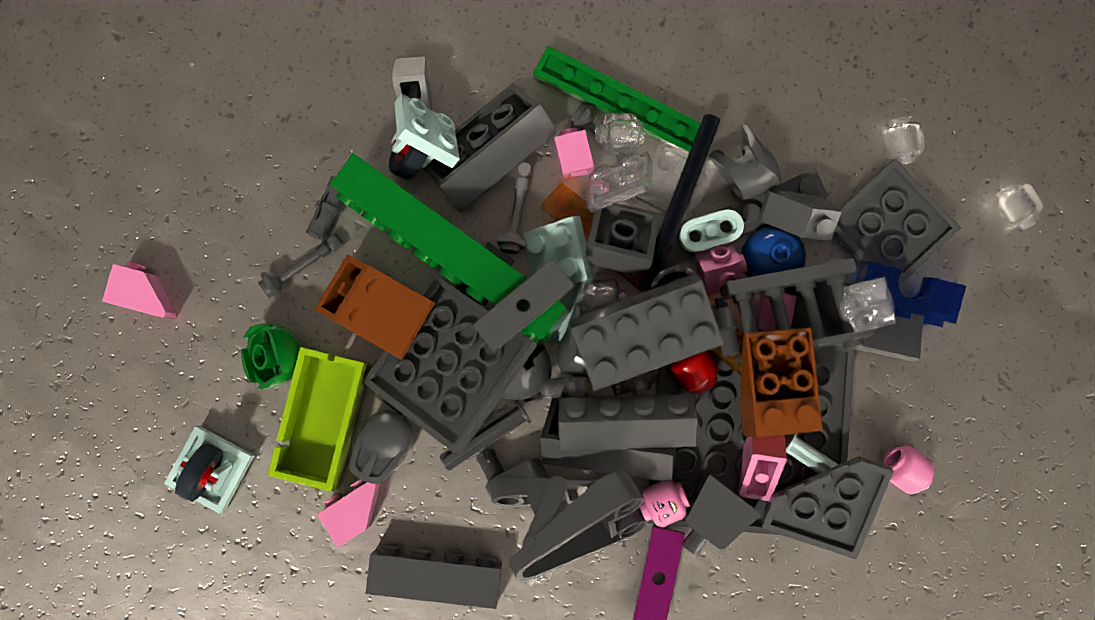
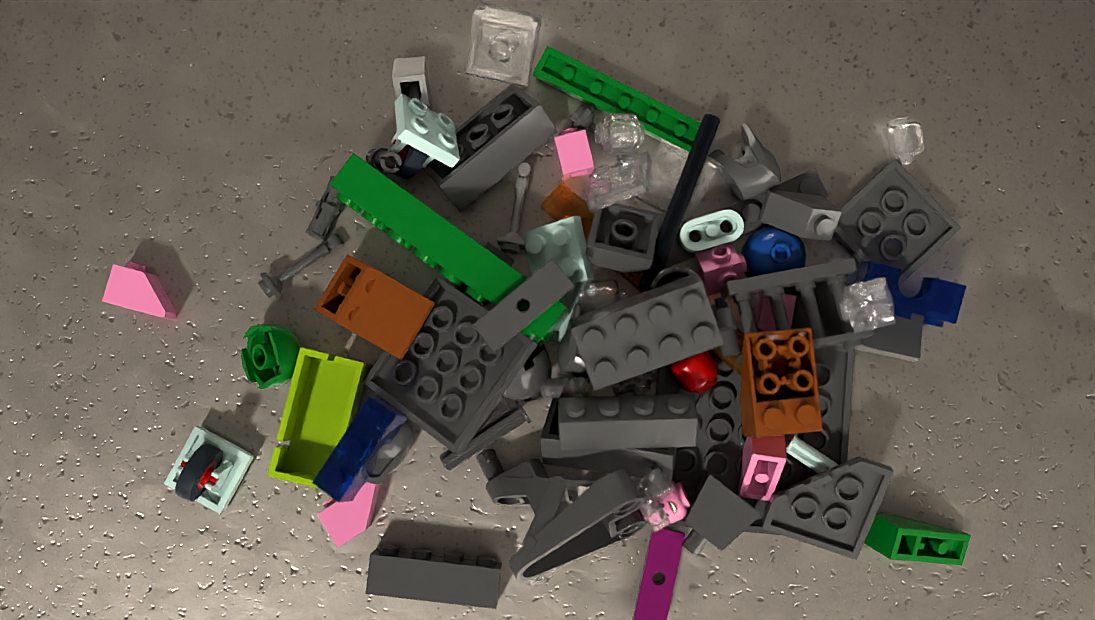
(348, 463): none -> clear blue arch
(384, 160): none -> dark grey pin
(503, 44): none -> clear slope
(654, 488): none -> clear piece
(911, 469): bright pink head -> none
(916, 540): none -> green slope
(1017, 205): clear head -> none

